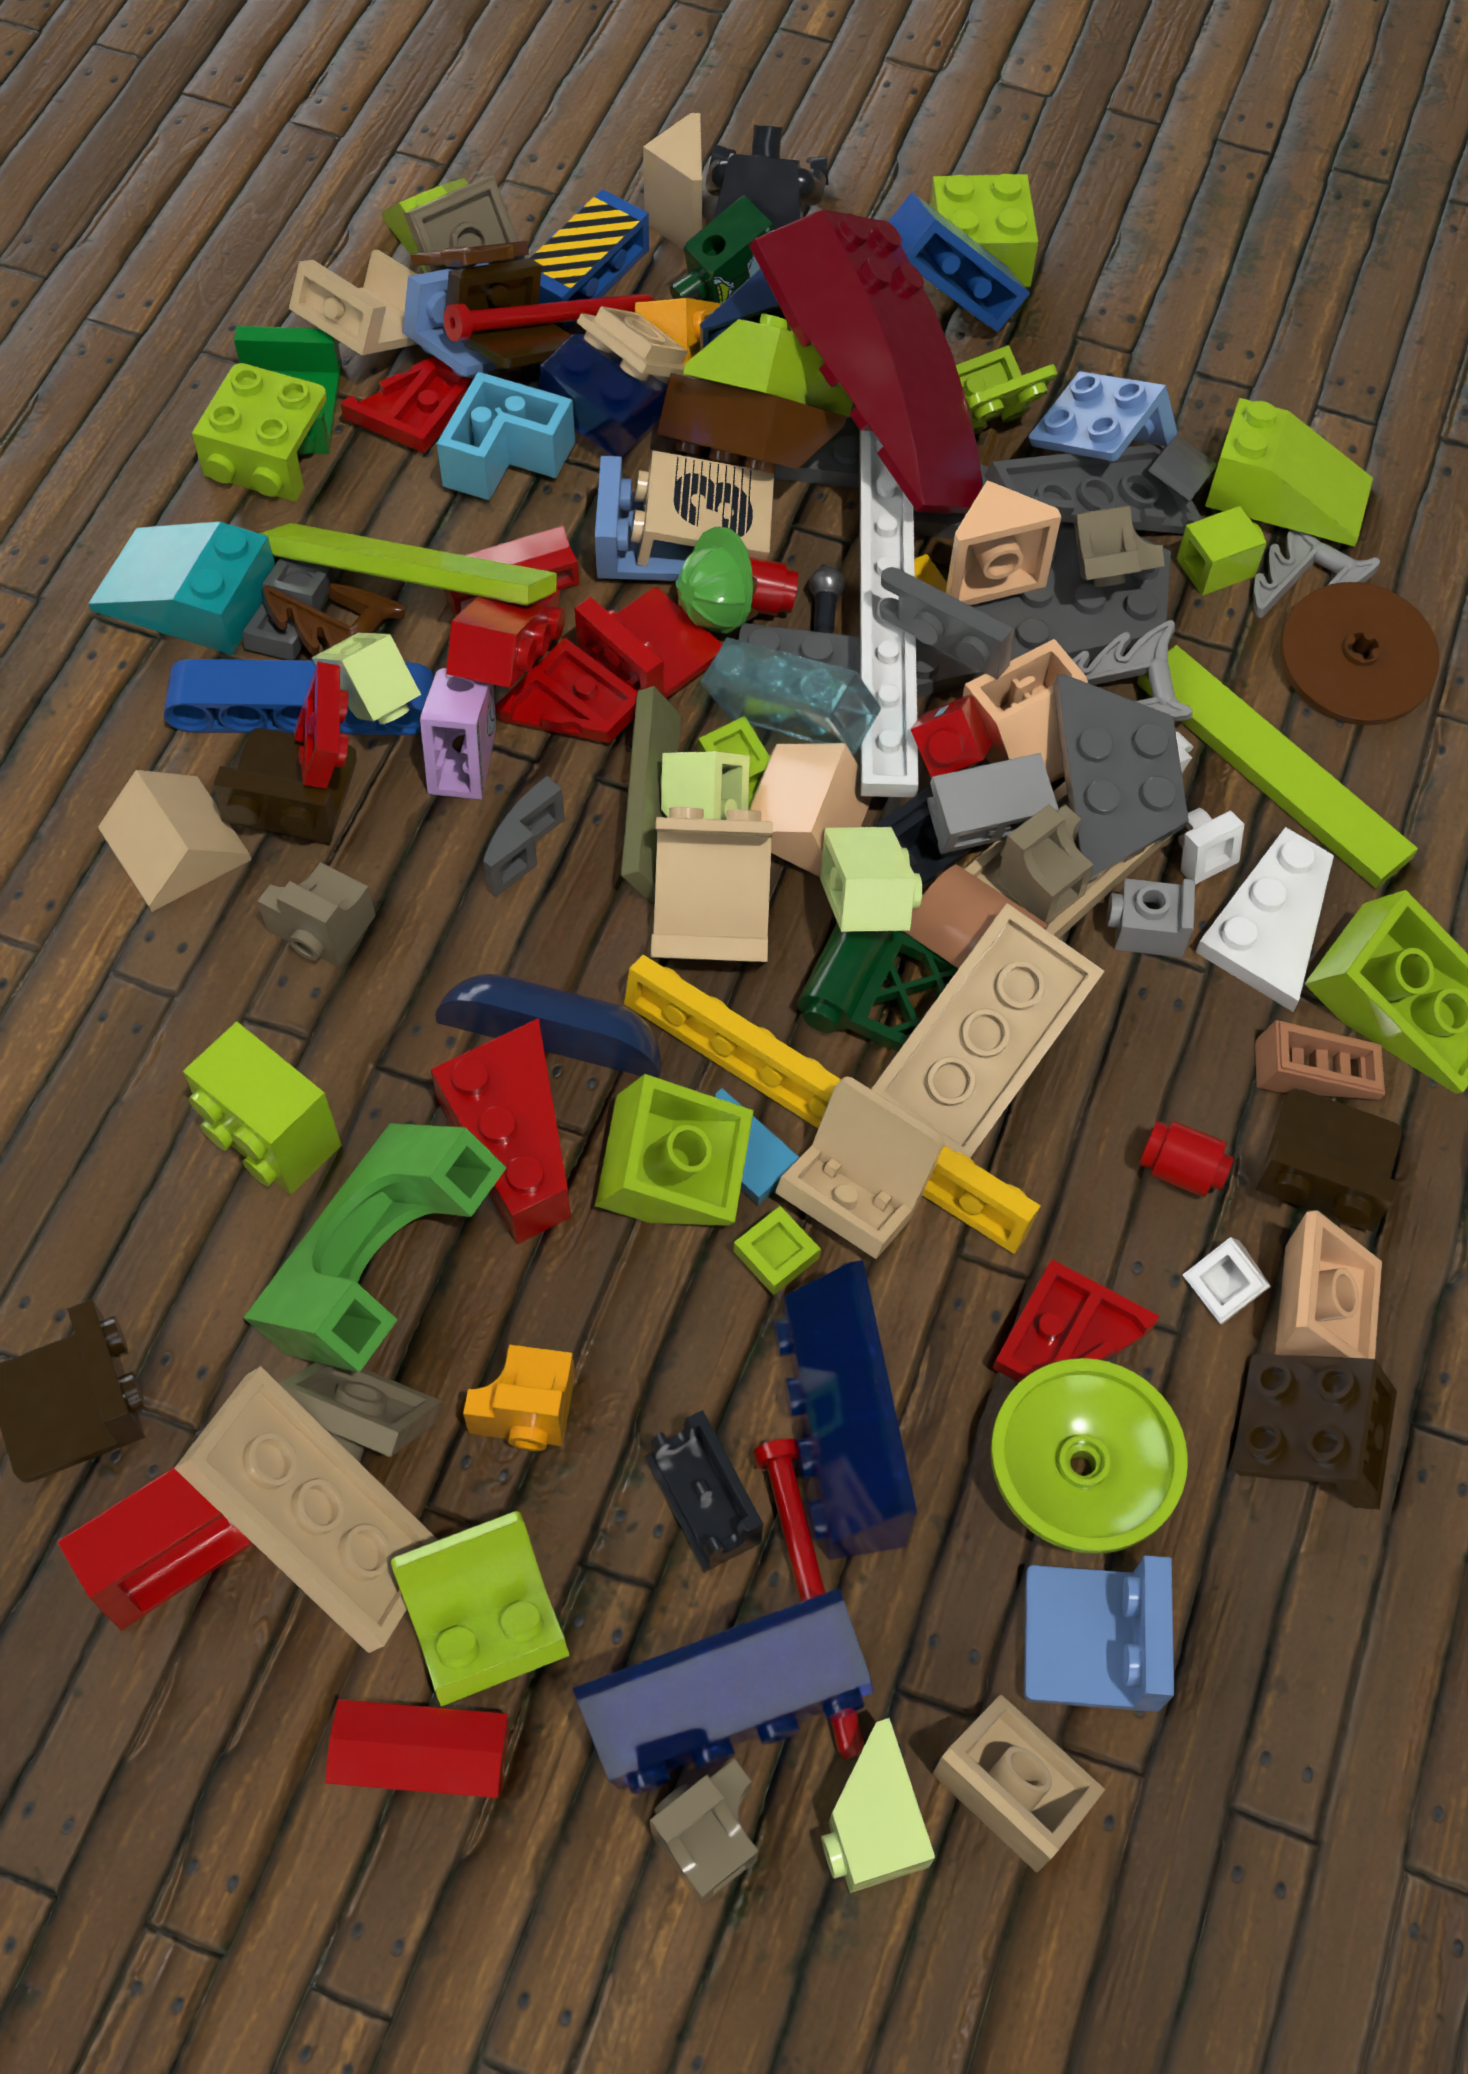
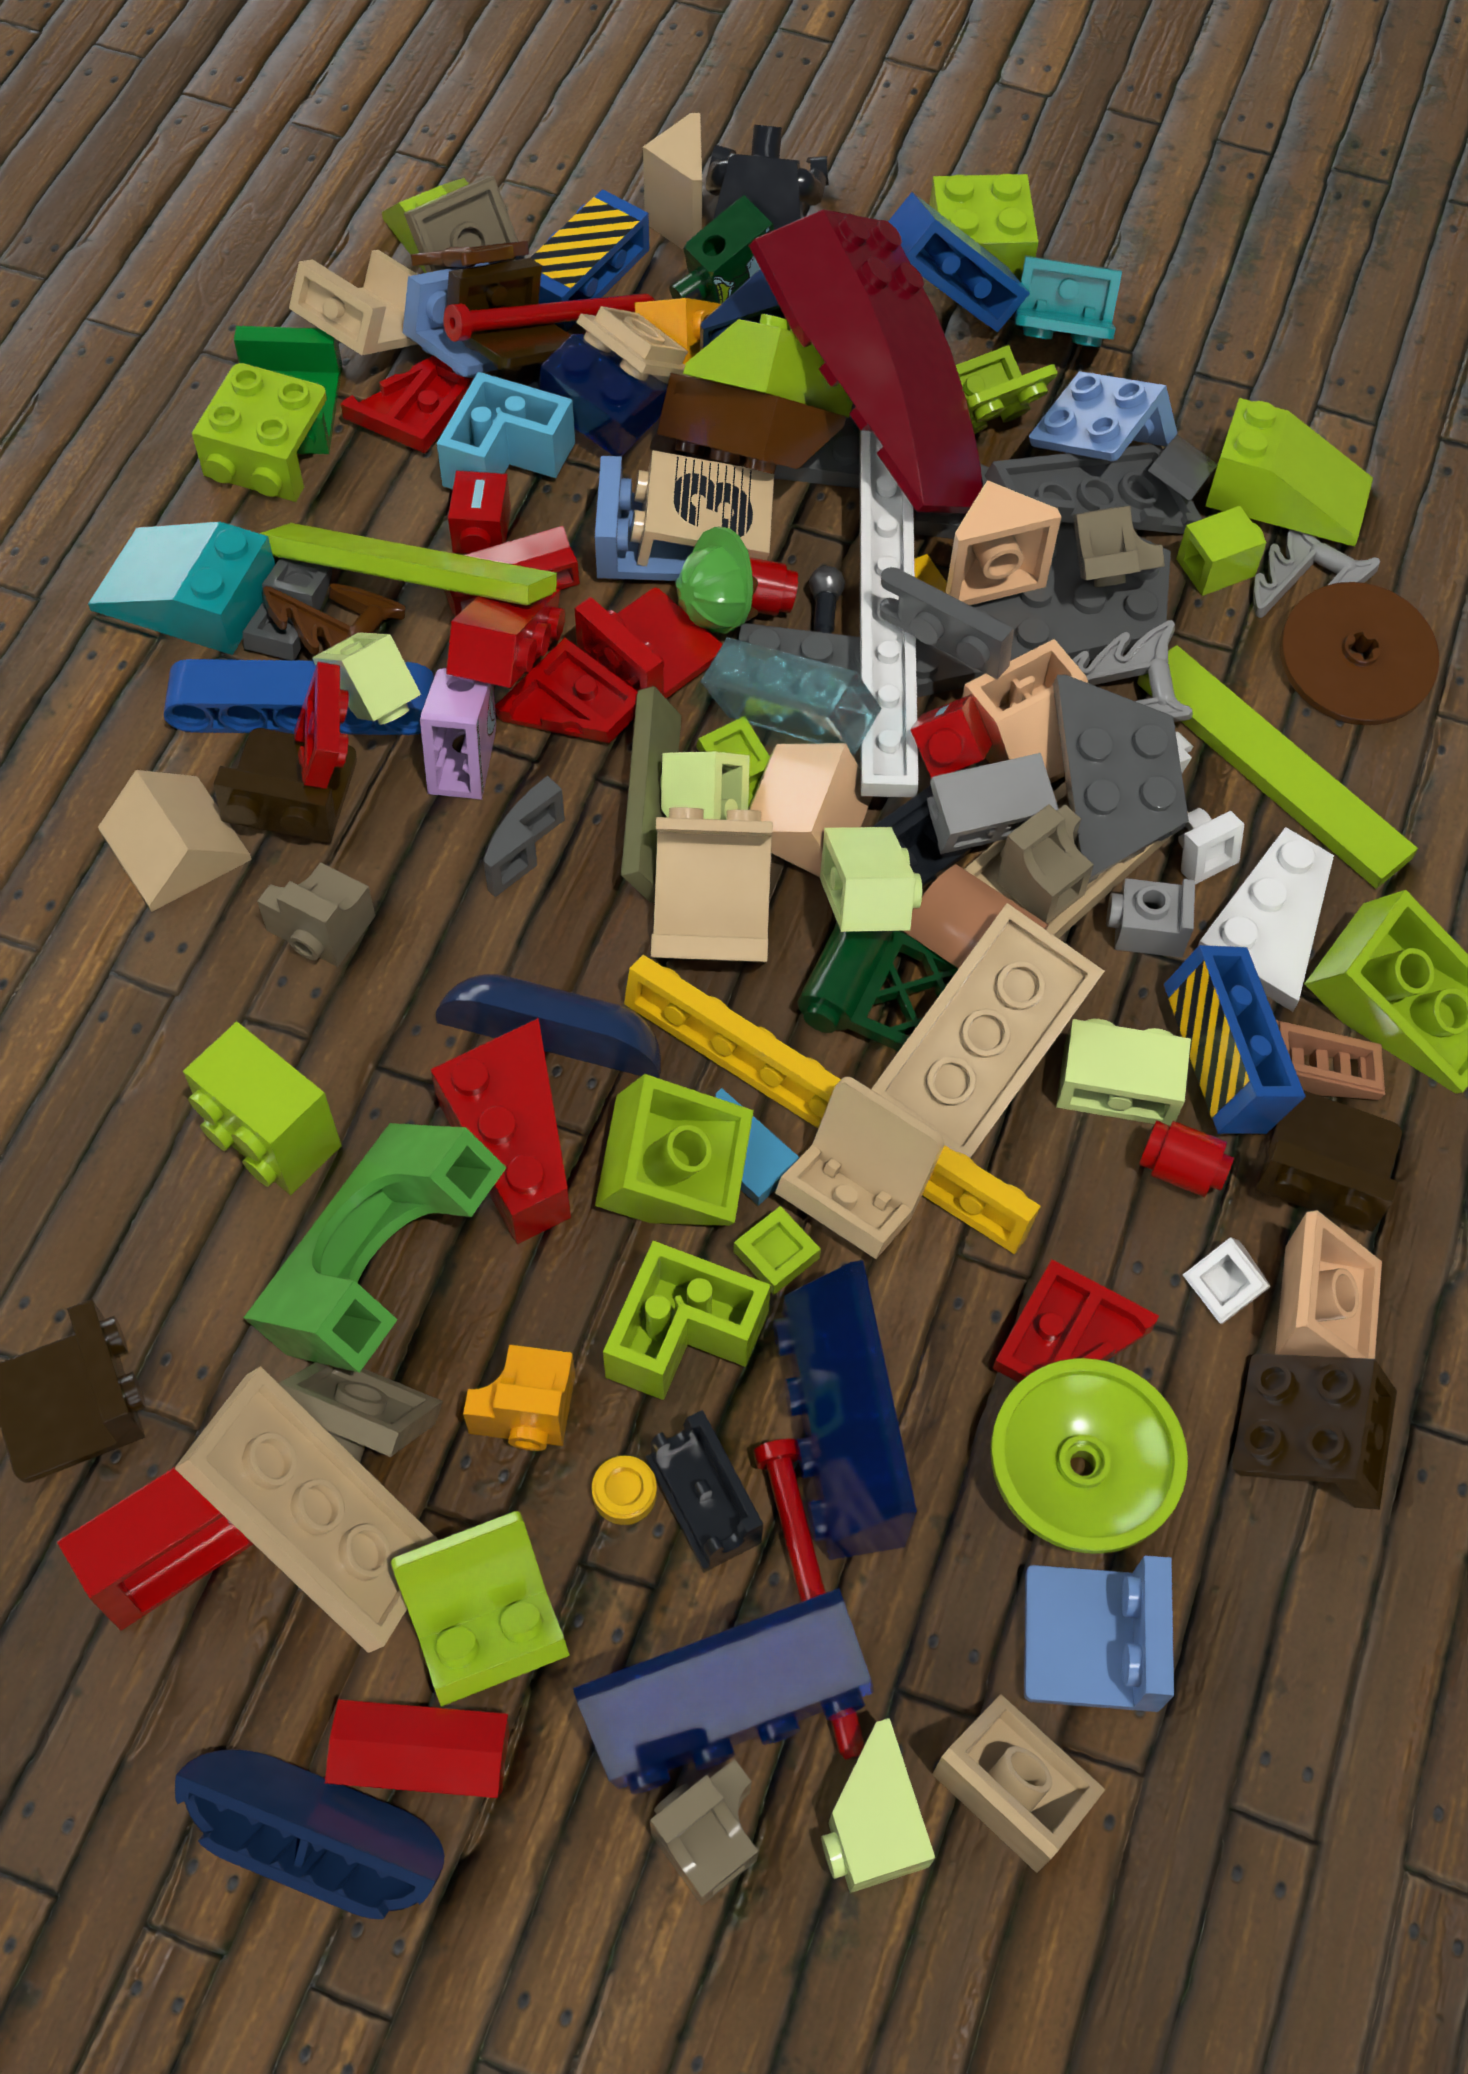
(310, 1832): none -> dark blue brick
(479, 511): none -> red brick
(624, 1490): none -> yellow tile
(681, 1304): none -> lime brick
(1068, 300): none -> teal bracket
(1123, 1072): none -> yellowish green brick
(1233, 1040): none -> blue brick

